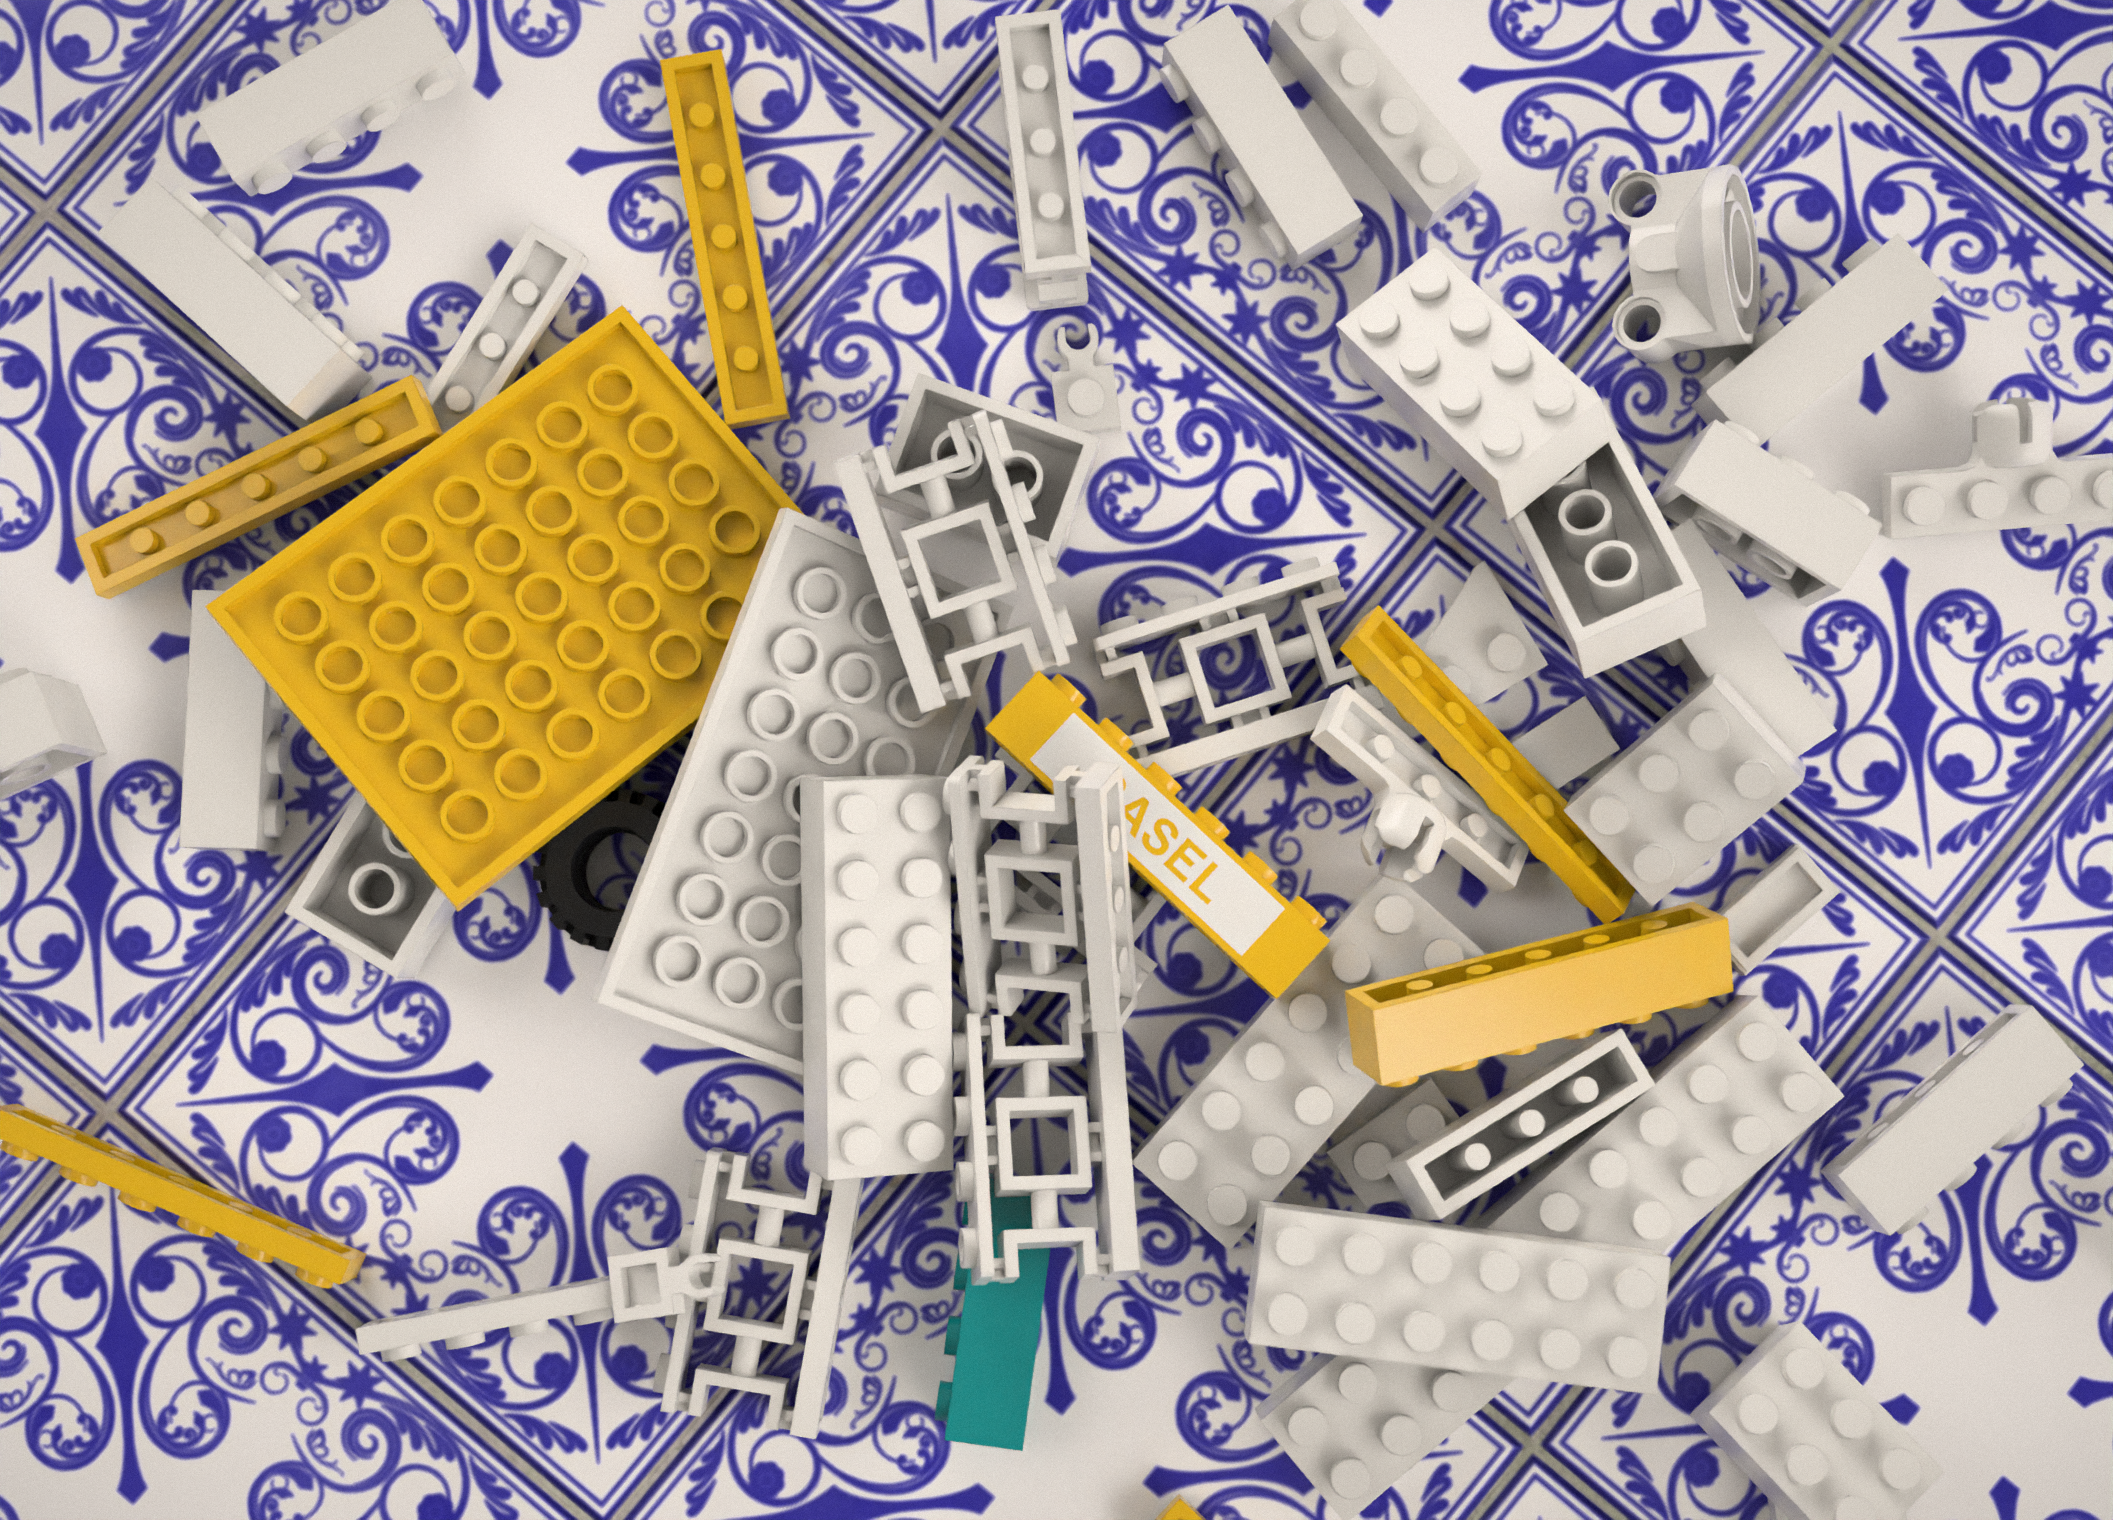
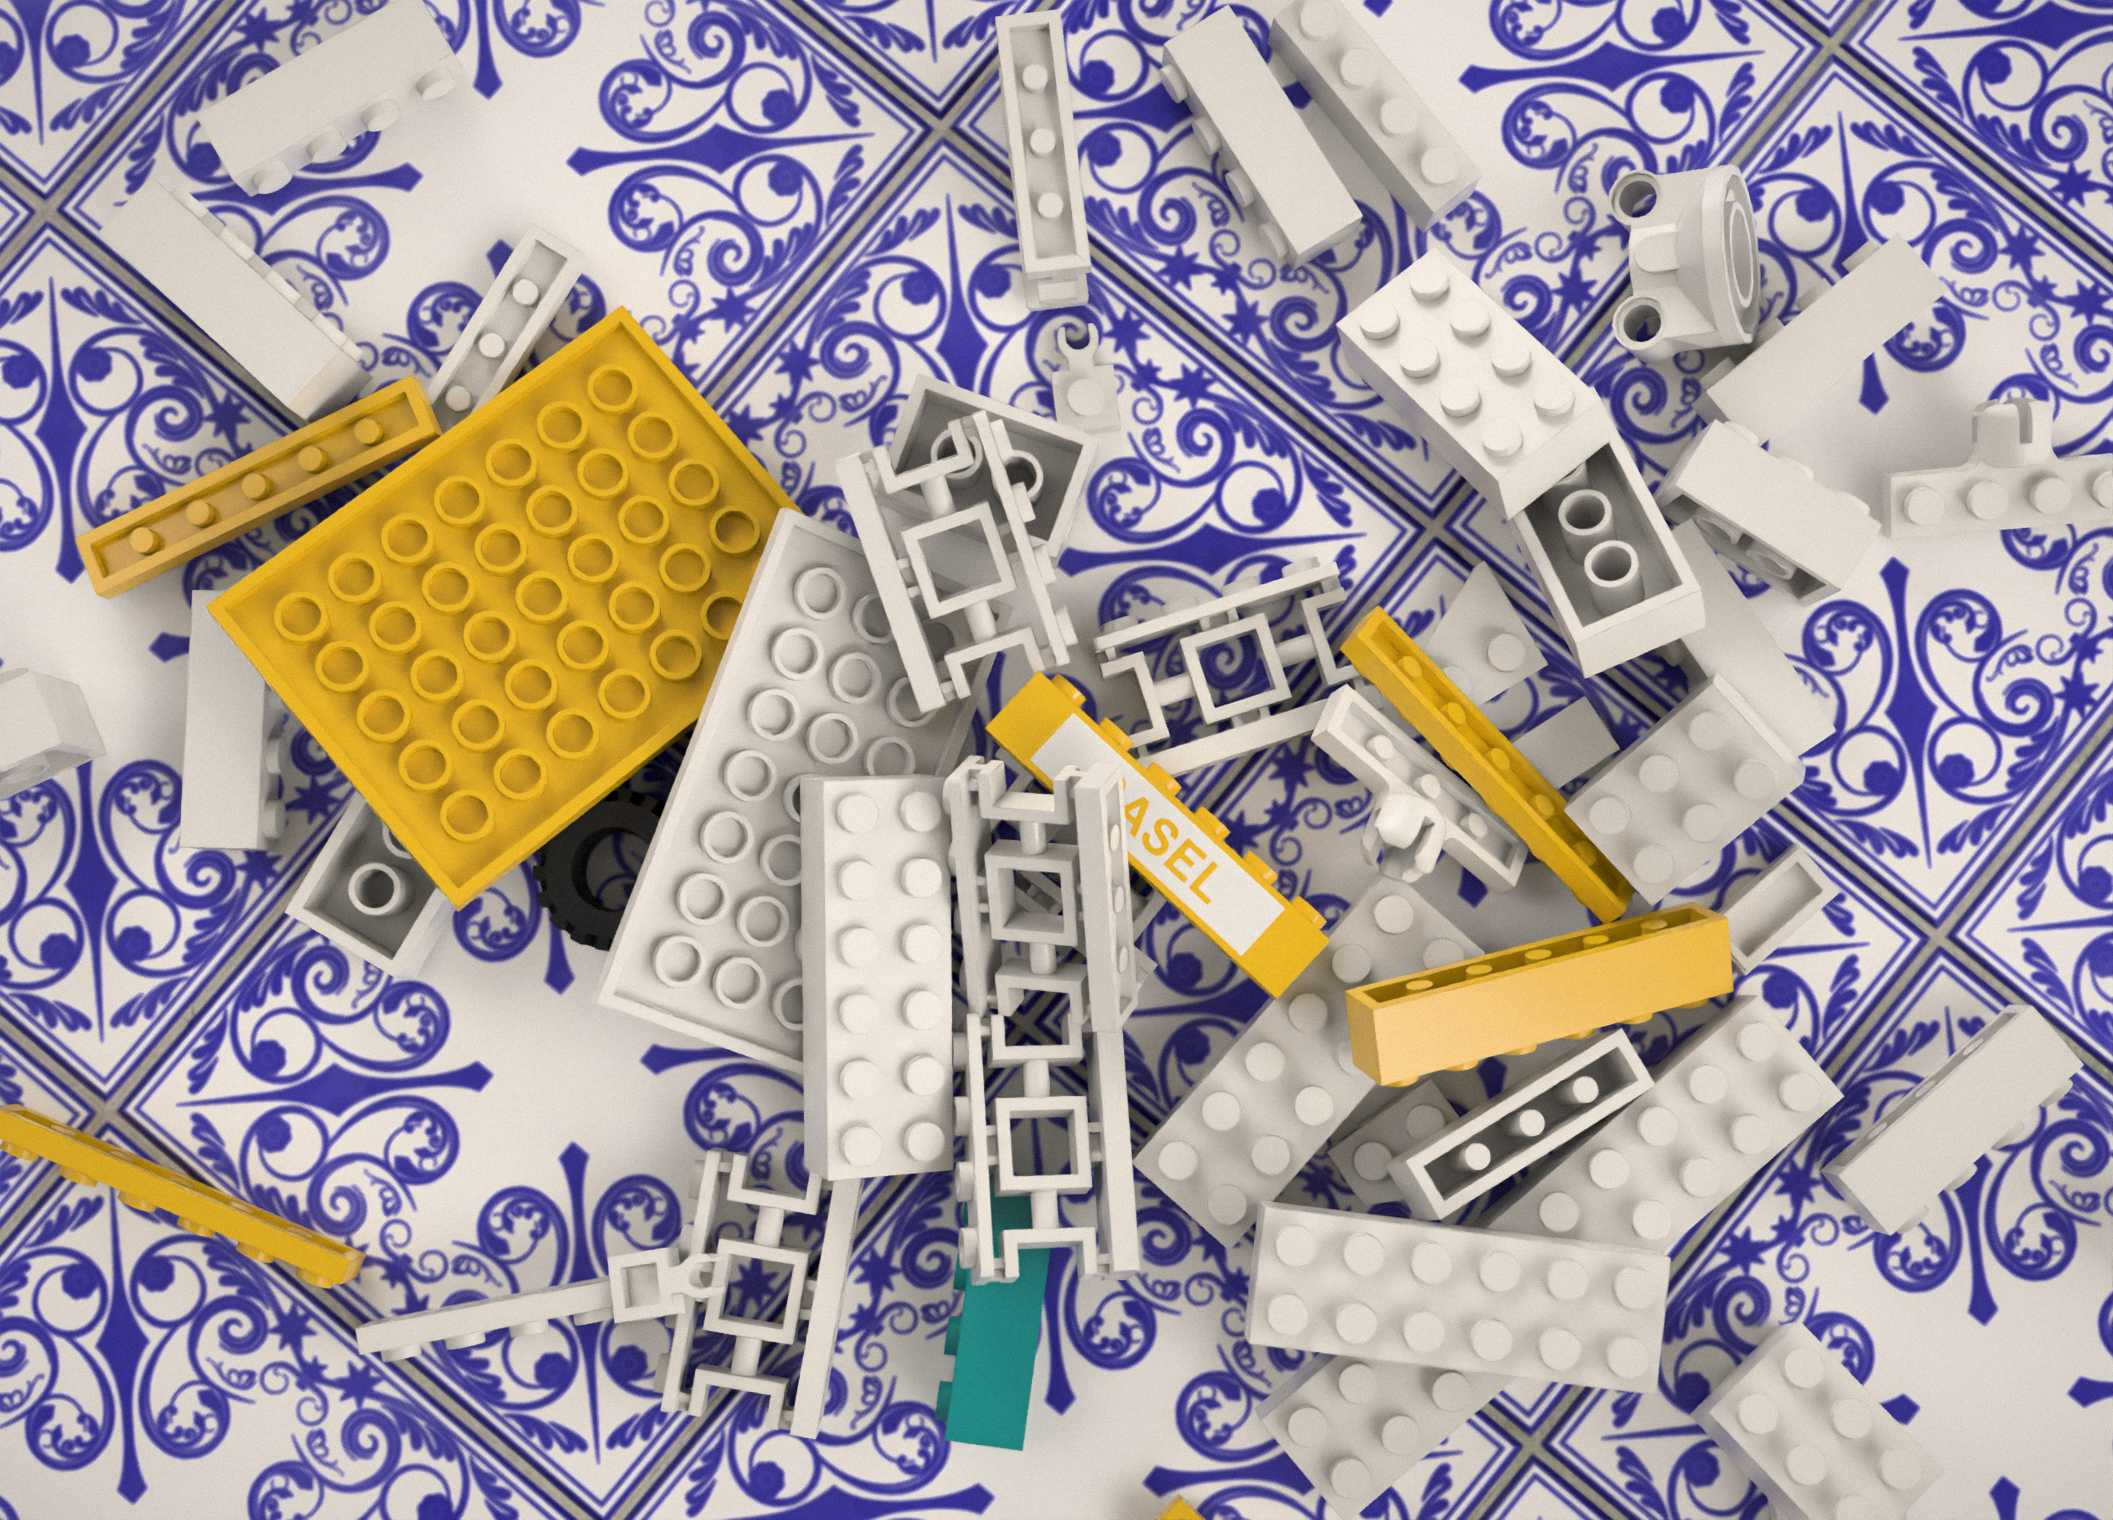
(724, 239): yellow plate -> none

